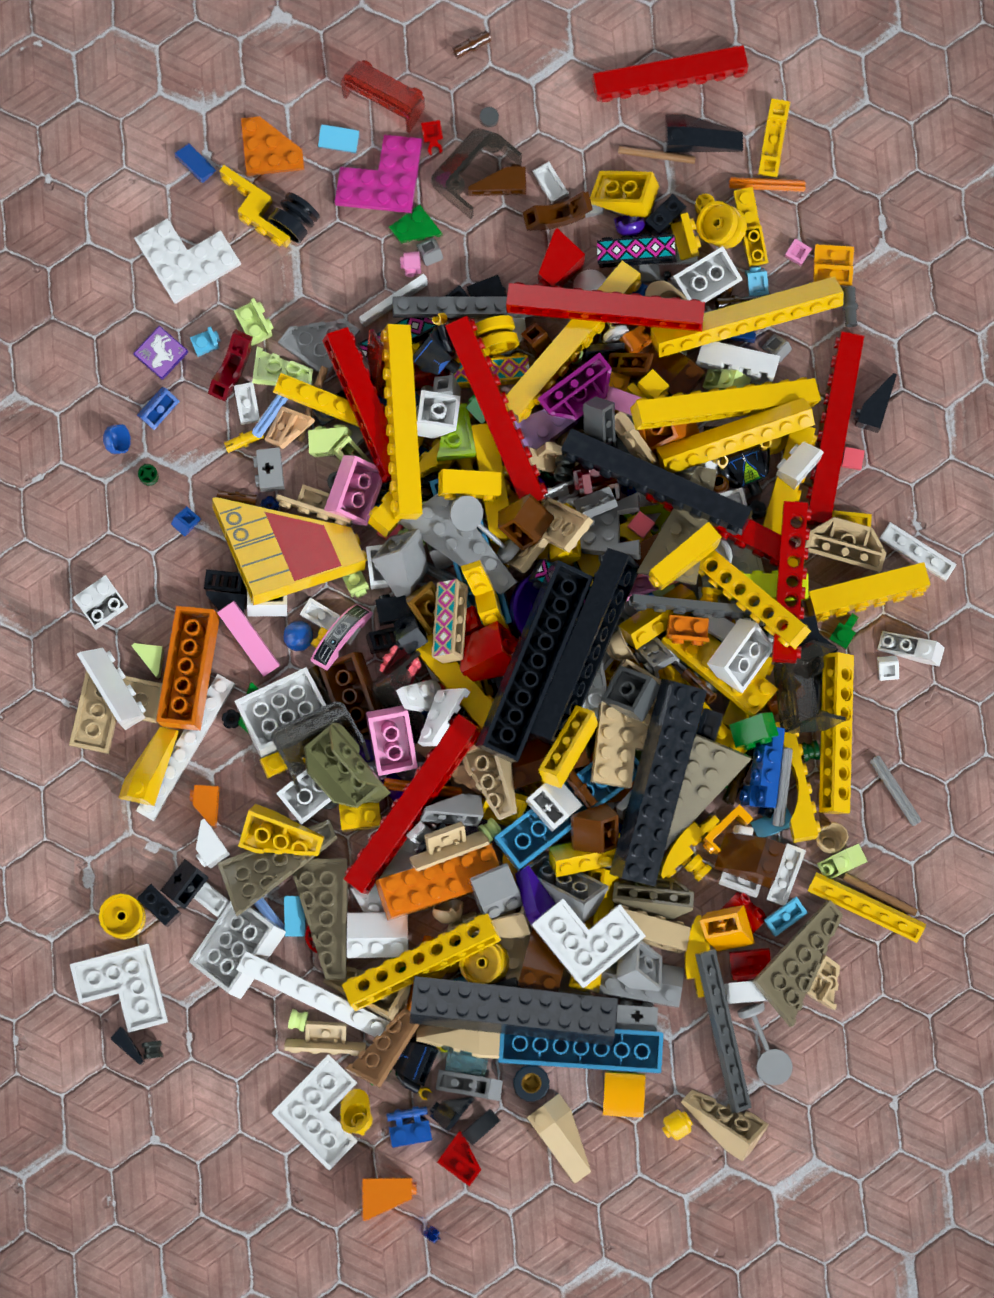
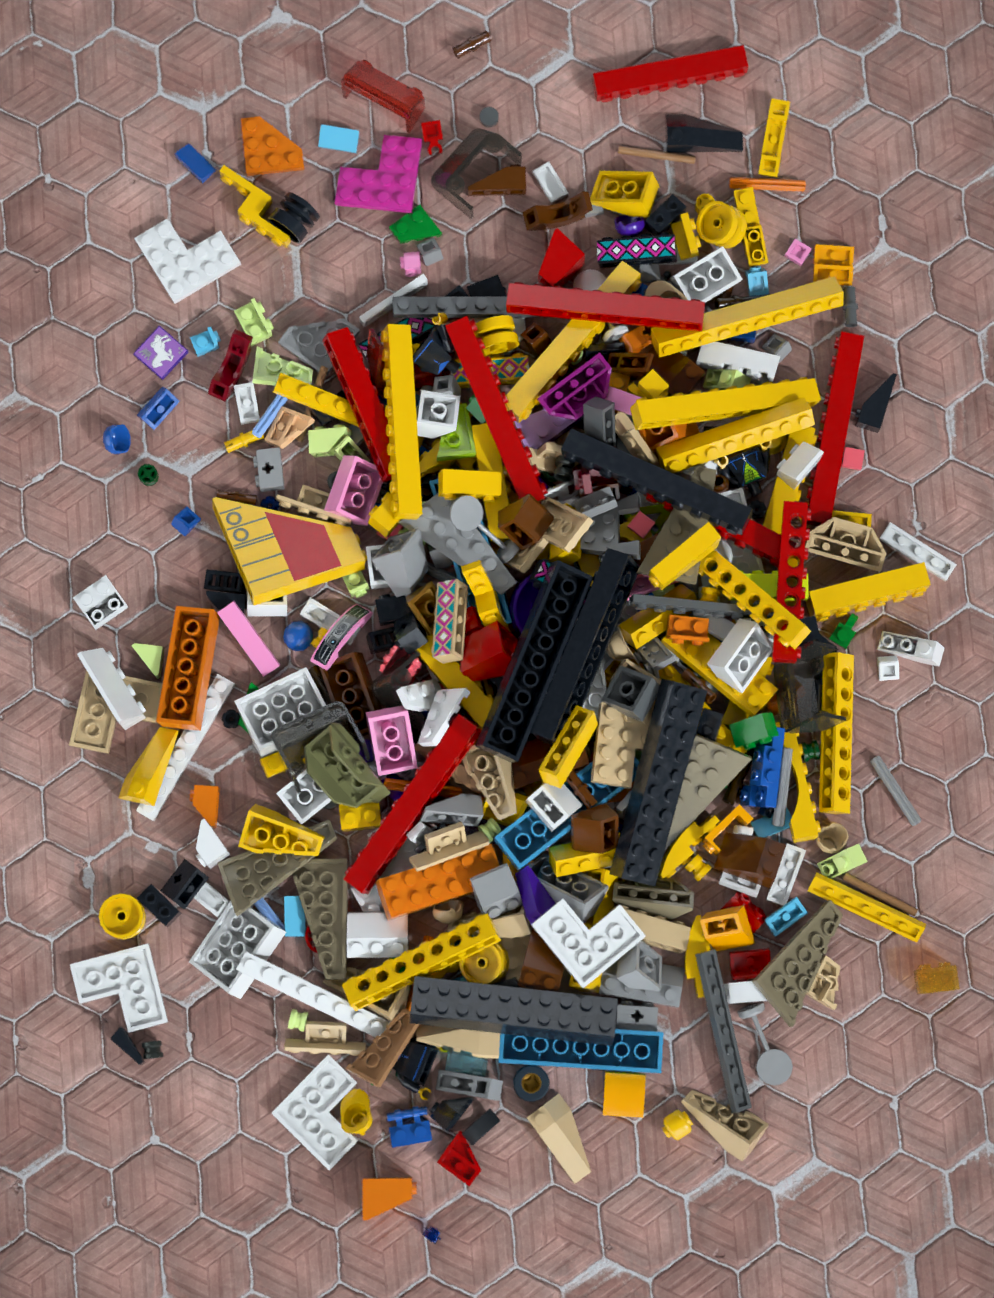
(936, 979): none -> clear yellow brick

